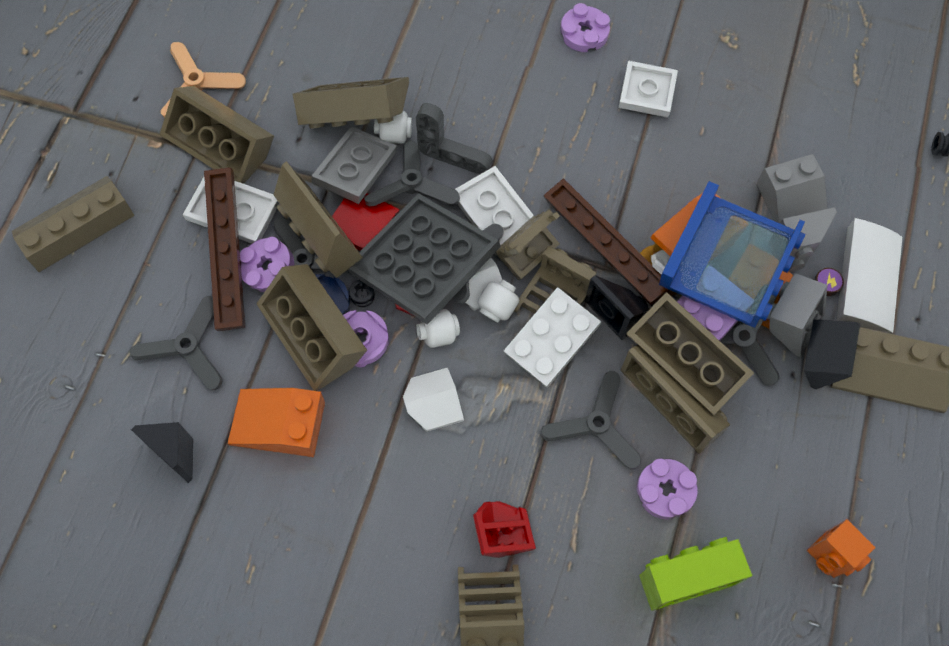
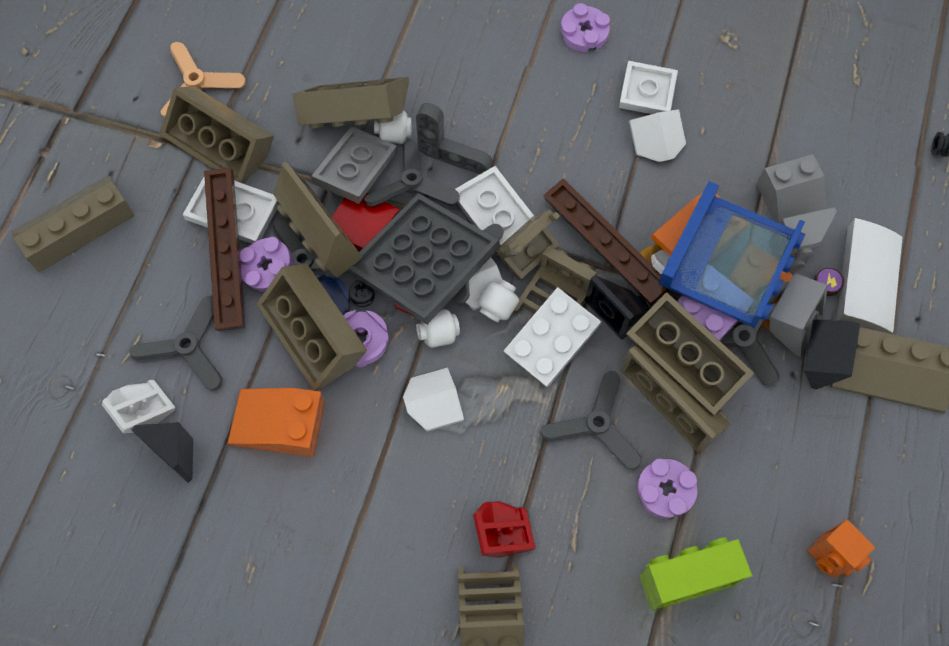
(137, 405): none -> white slope
(658, 135): none -> white slope

